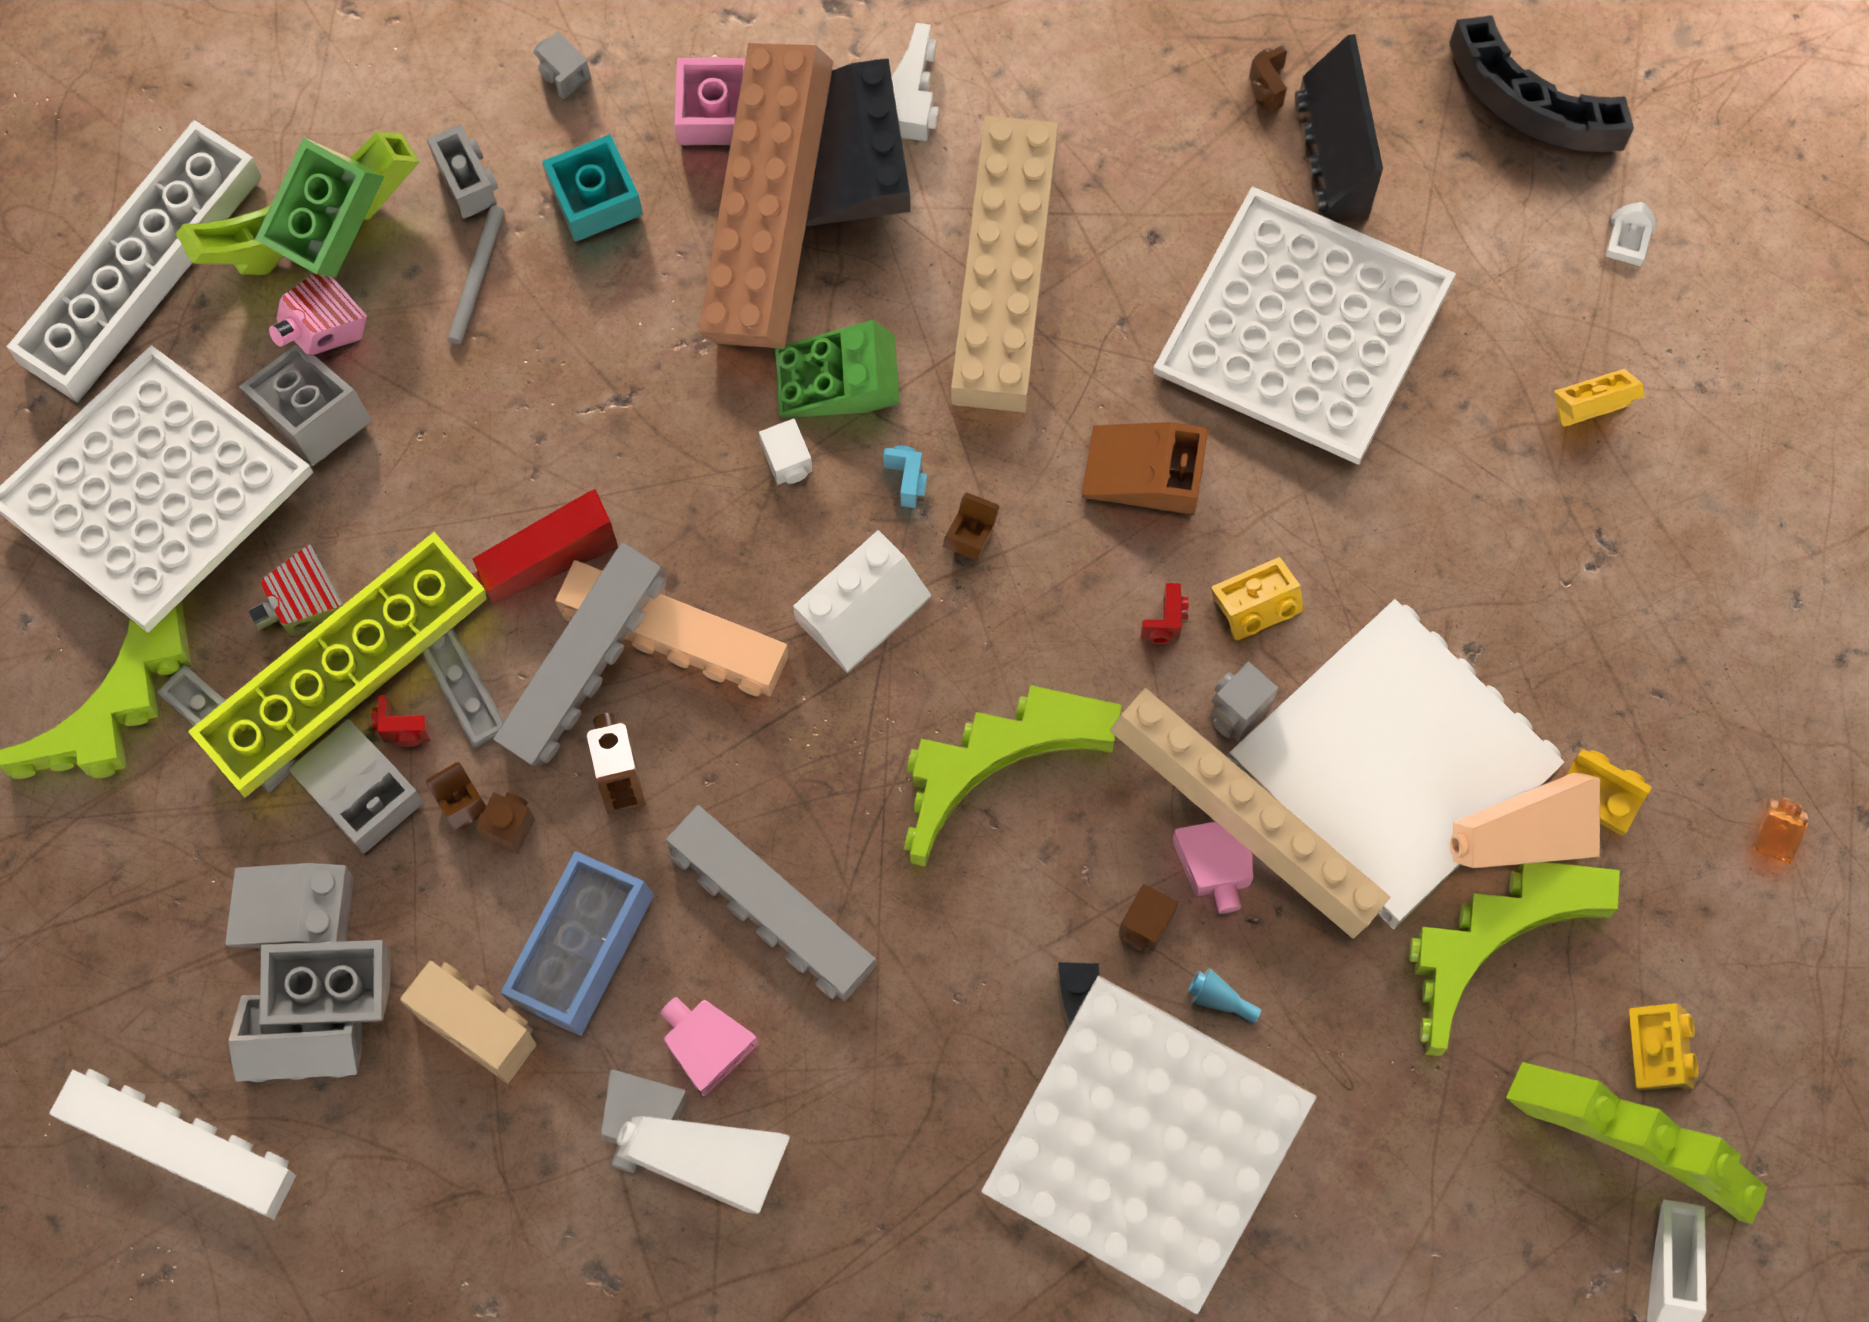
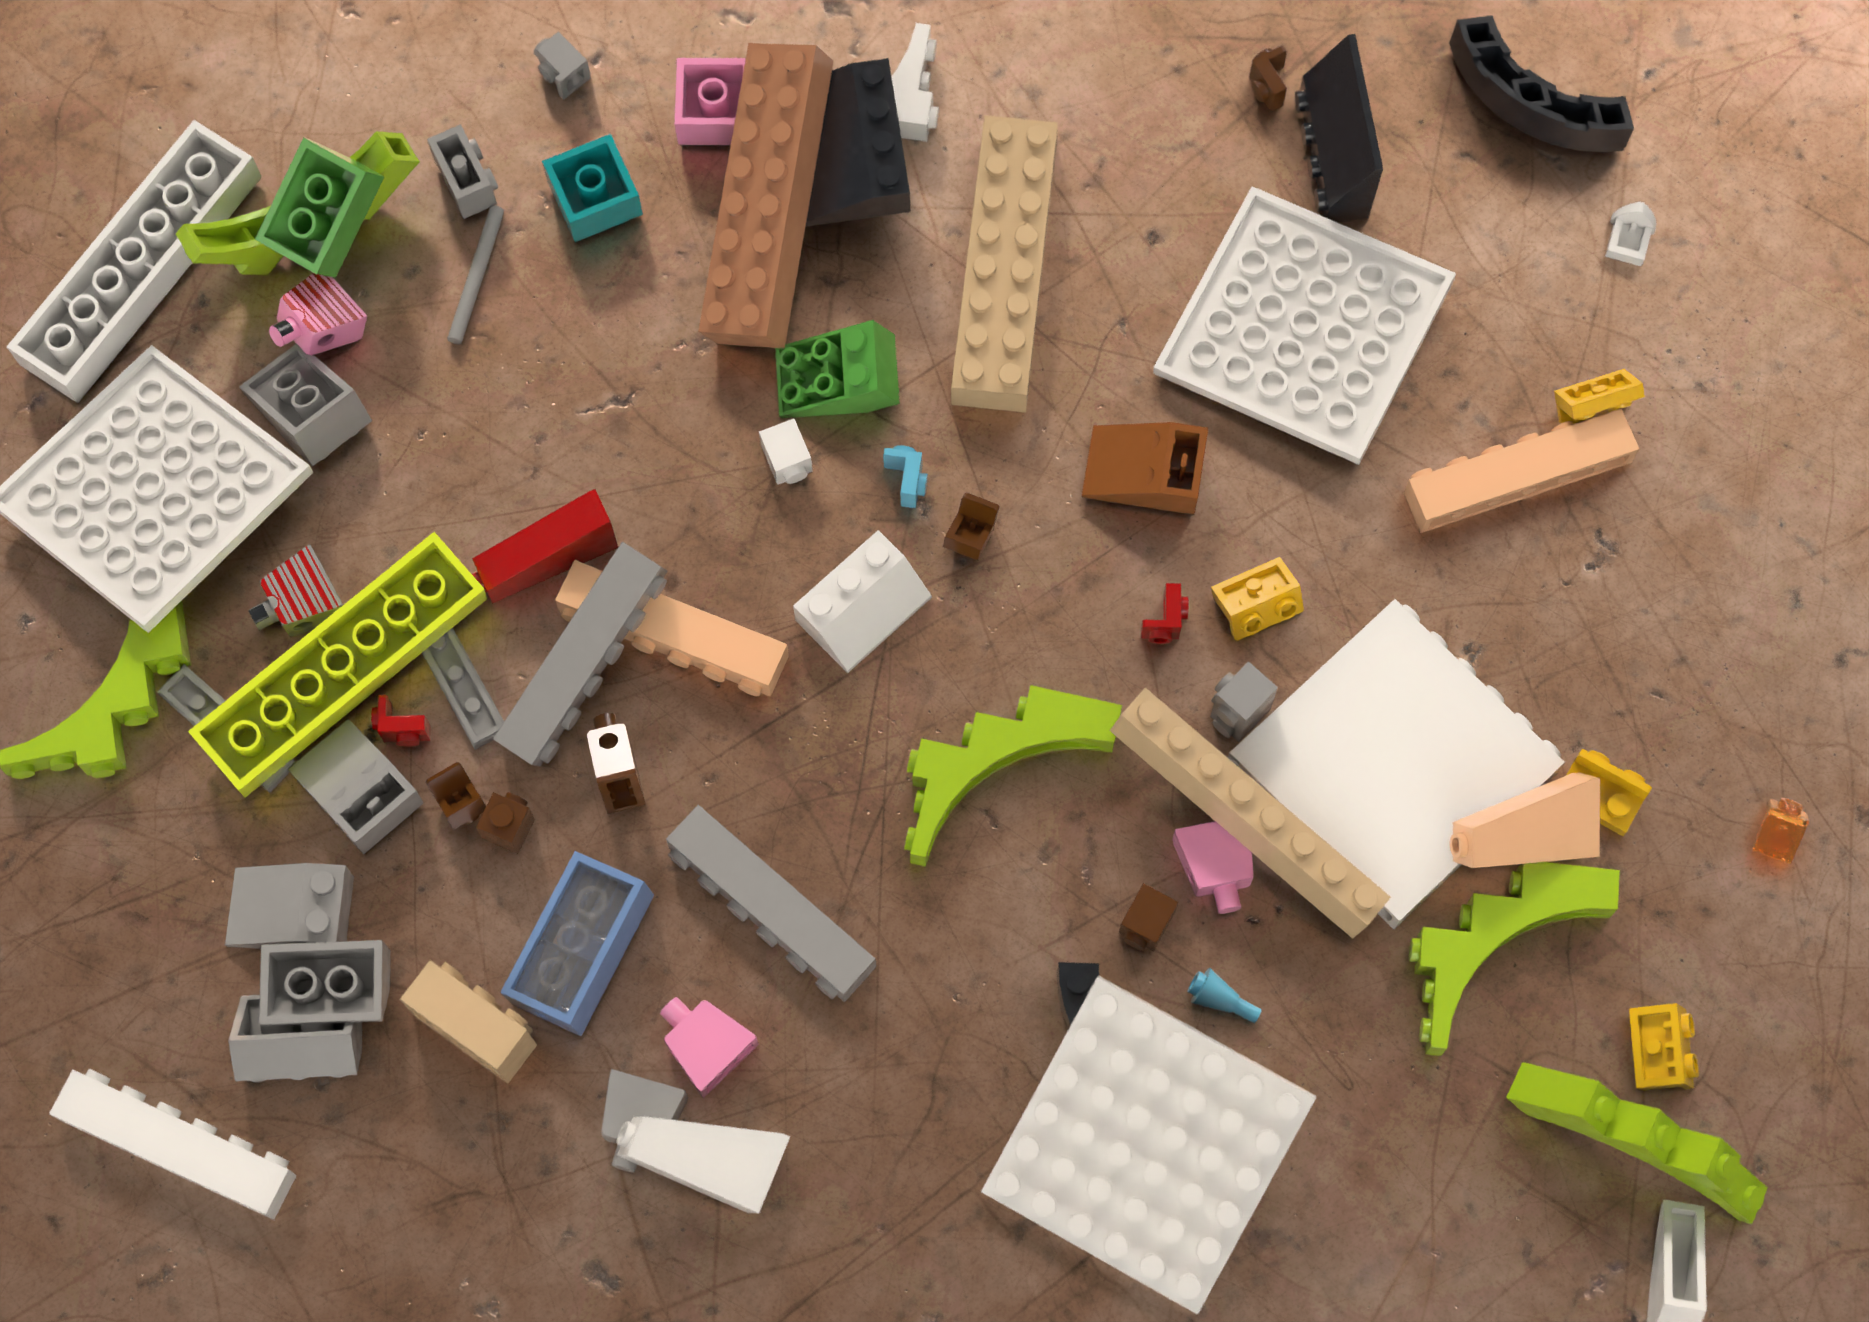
(1520, 470): none -> light nougat brick

